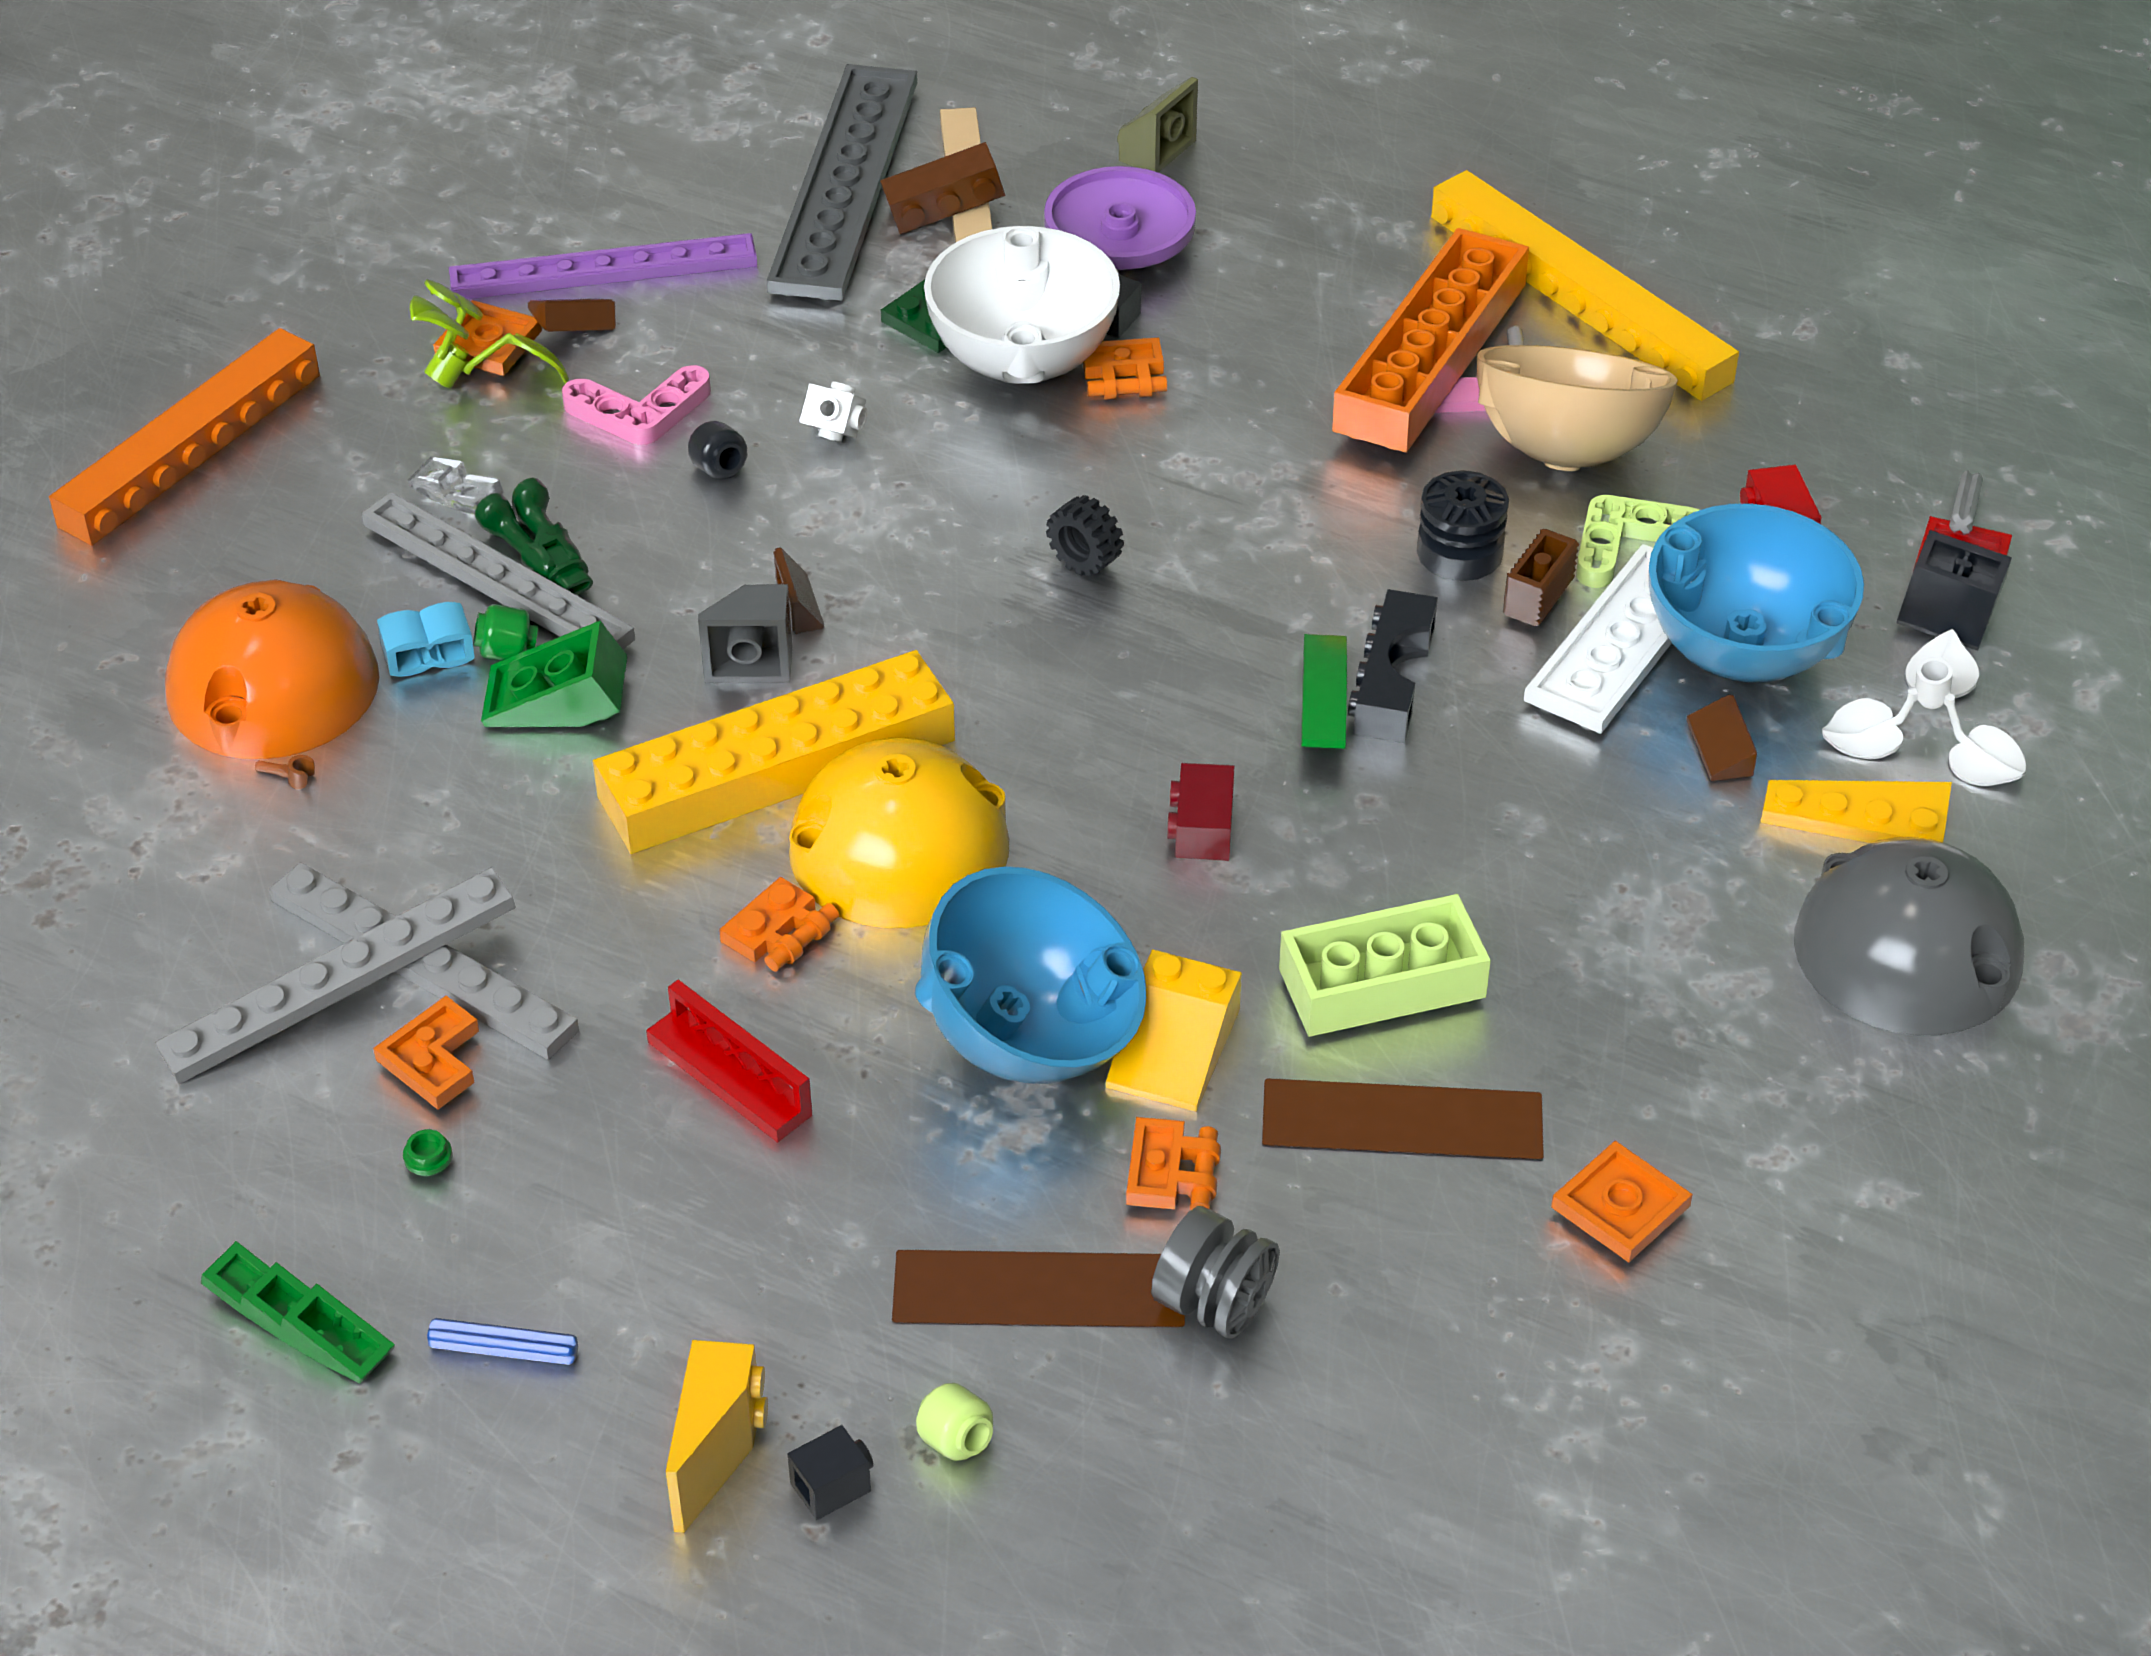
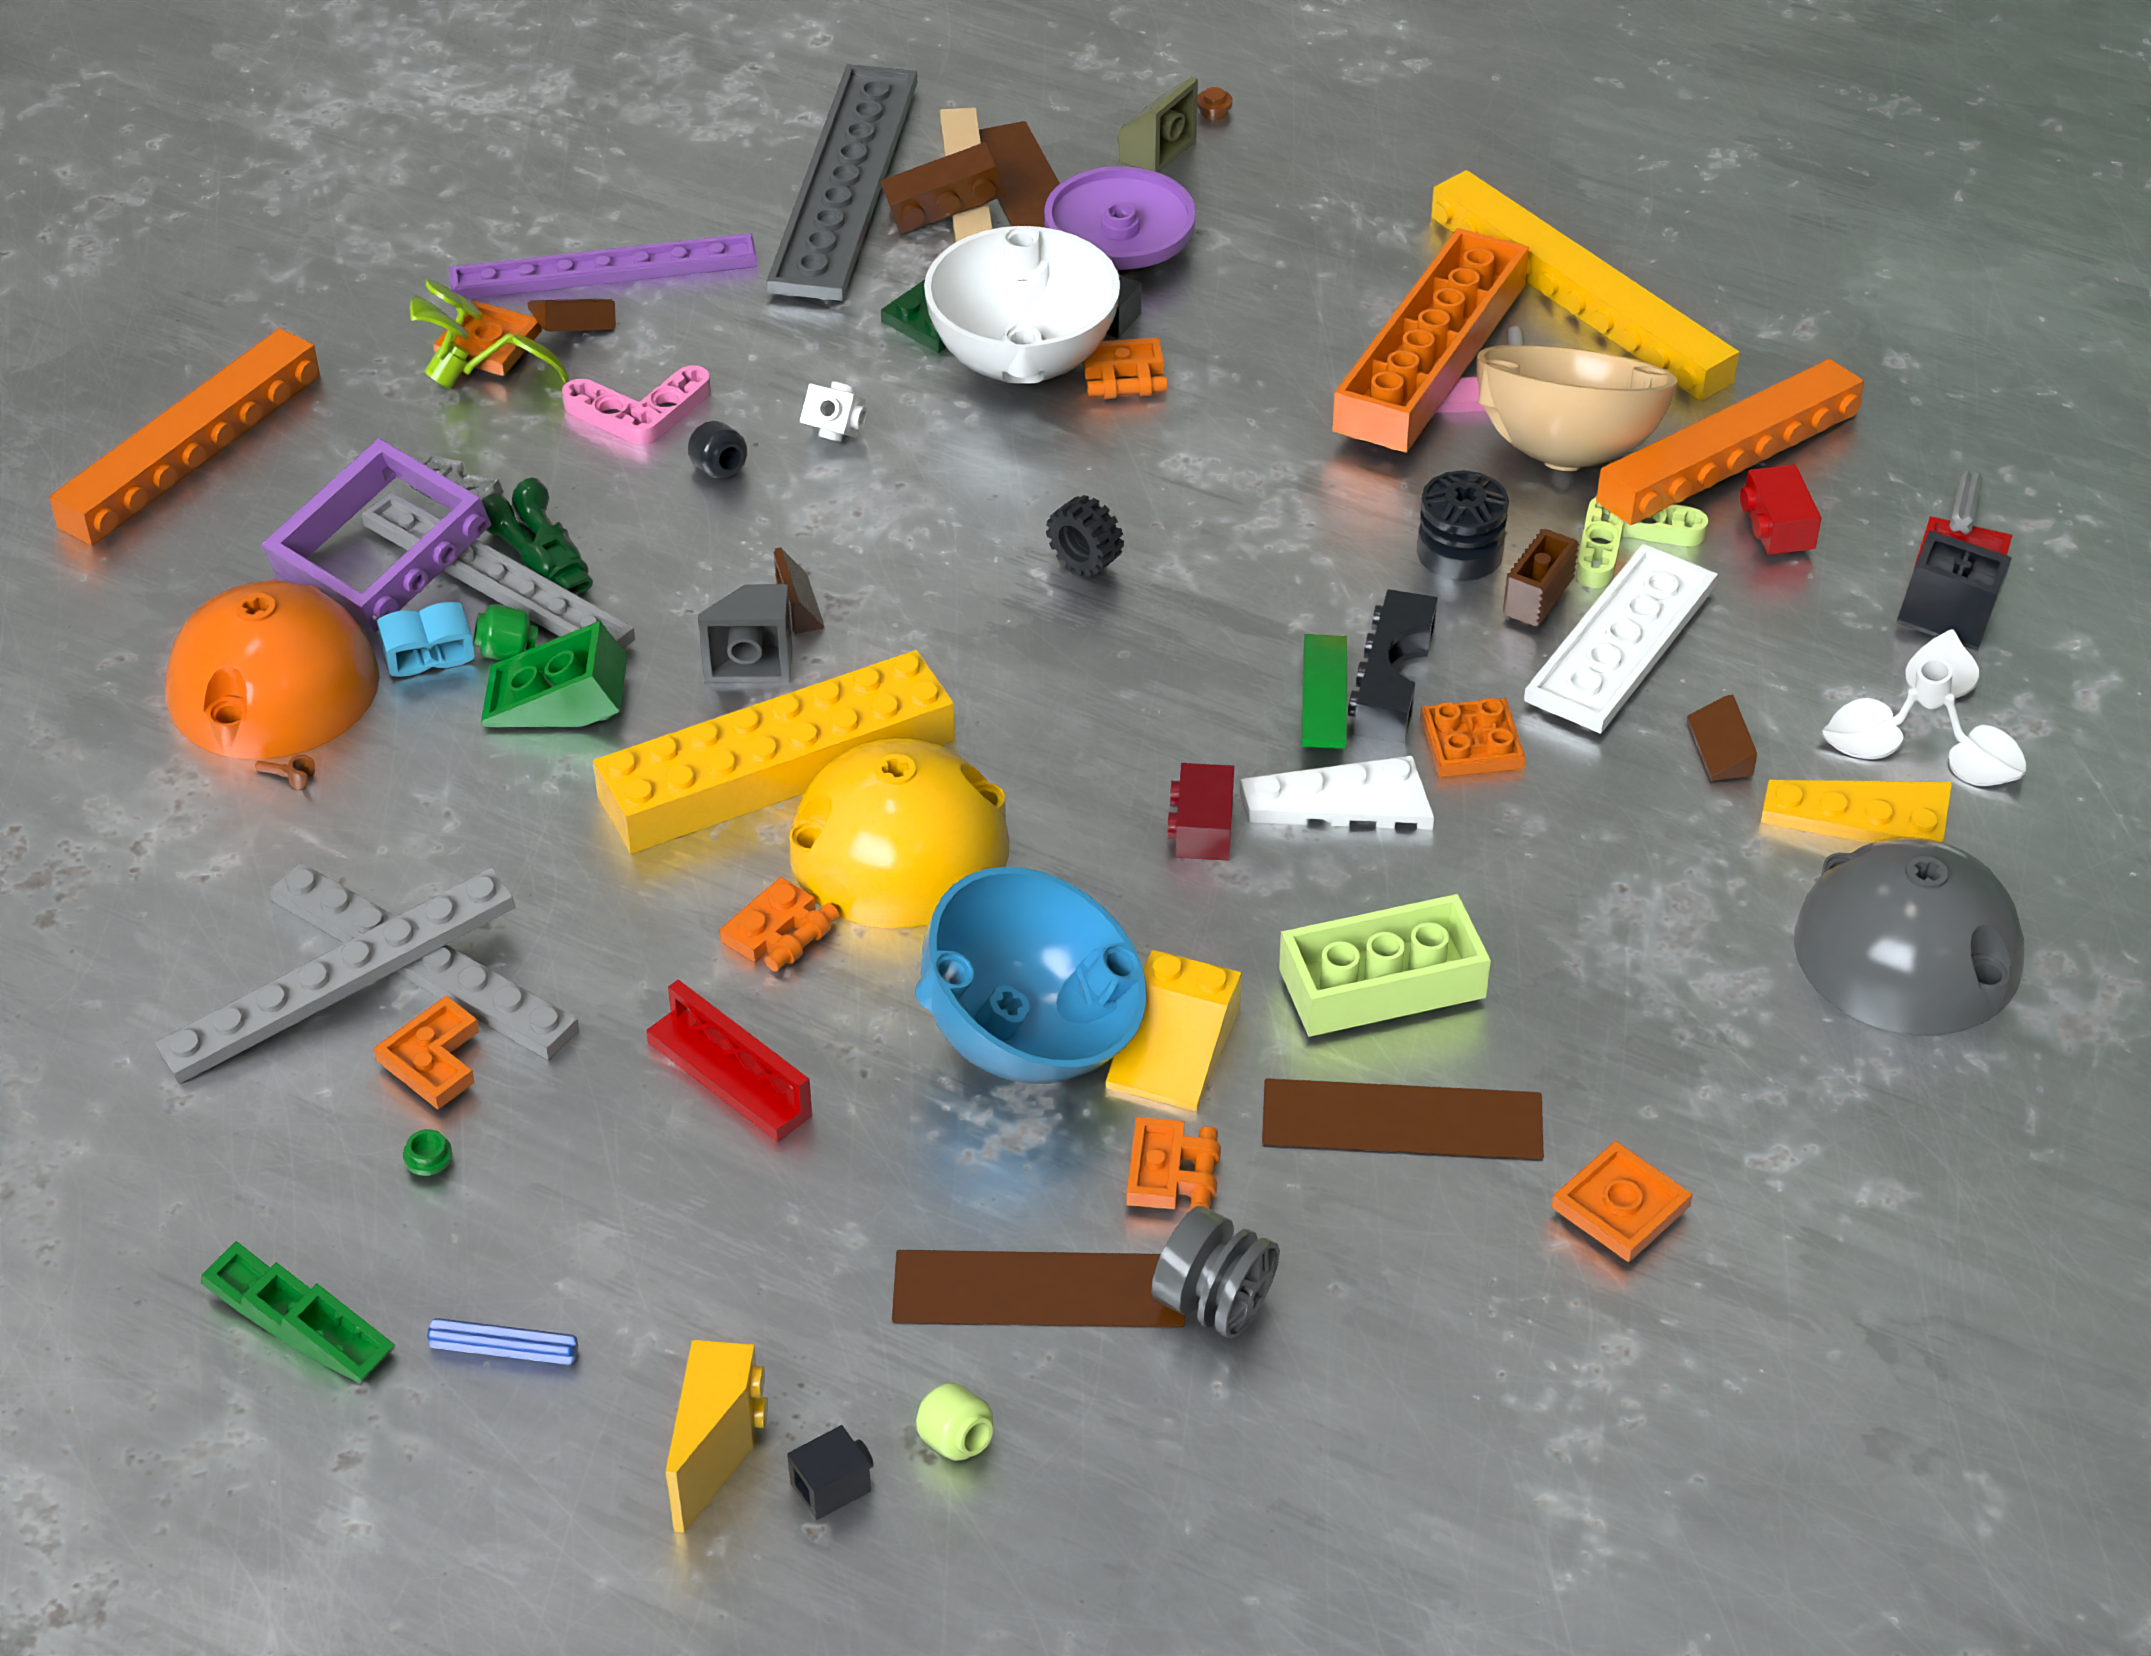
(343, 498): none -> medium lavender window
(1022, 171): none -> reddish brown sticker
(1214, 103): none -> dark orange plate
(1361, 791): none -> white wing
(1472, 737): none -> orange tile
(1729, 441): none -> orange brick
(1754, 591): dark azure piece -> none

